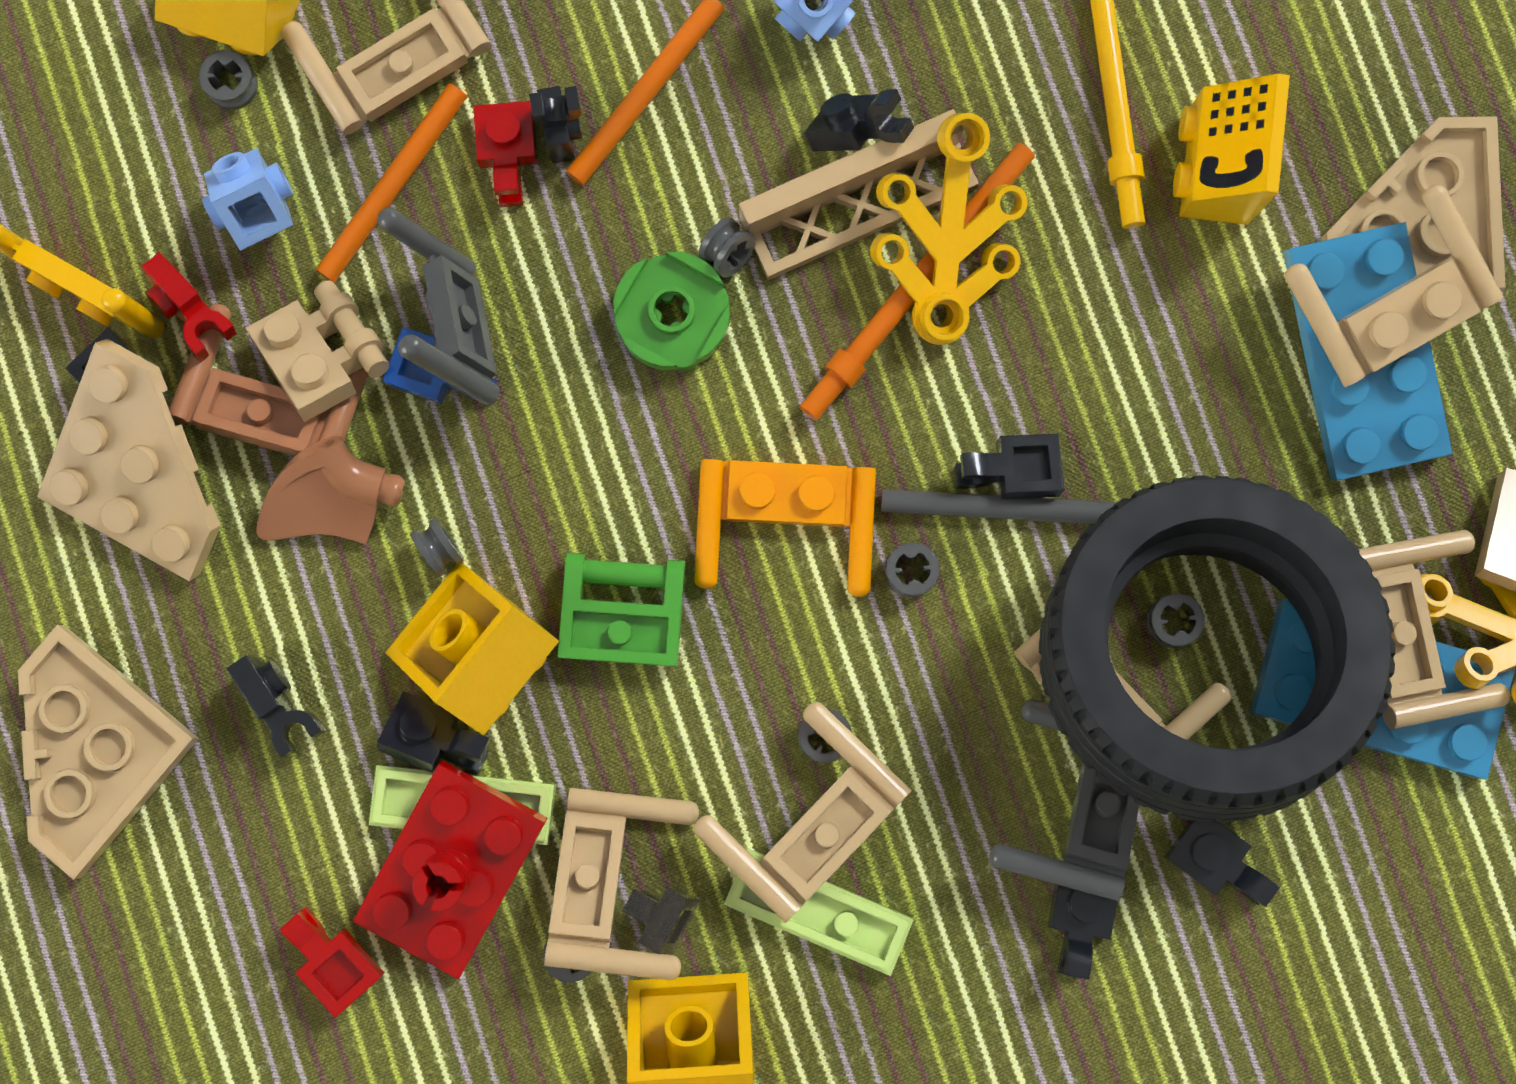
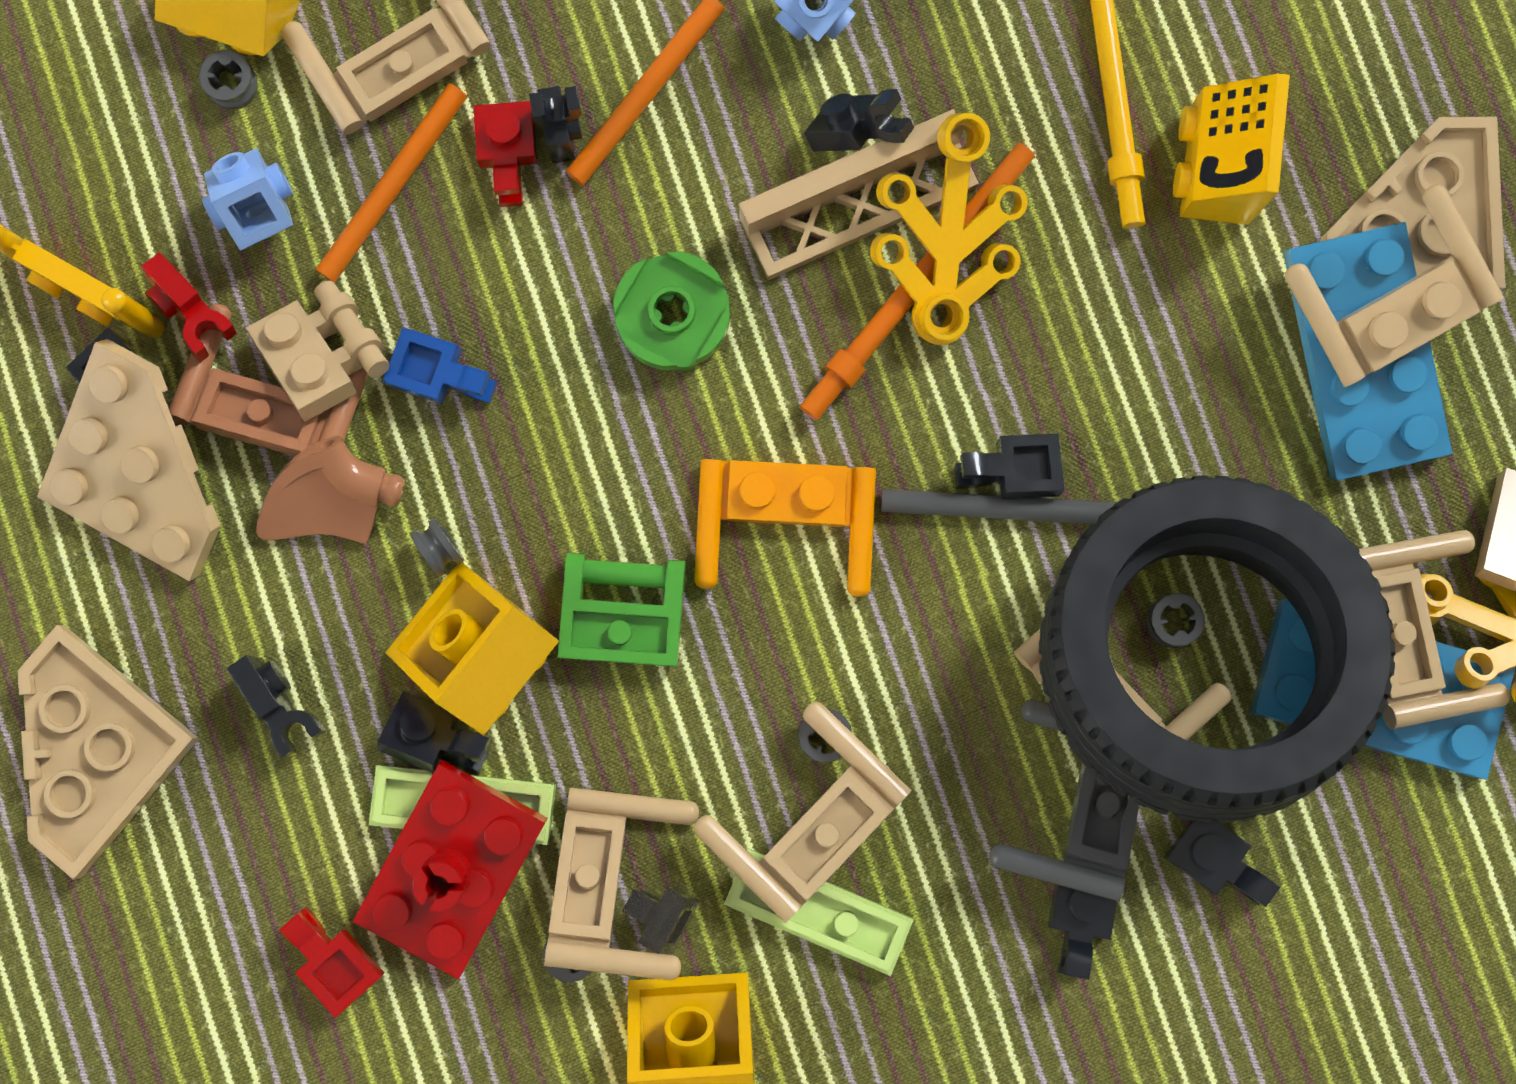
(462, 343): dark grey plate -> none
(727, 247): dark grey bush -> none
(908, 552): dark grey bush -> none

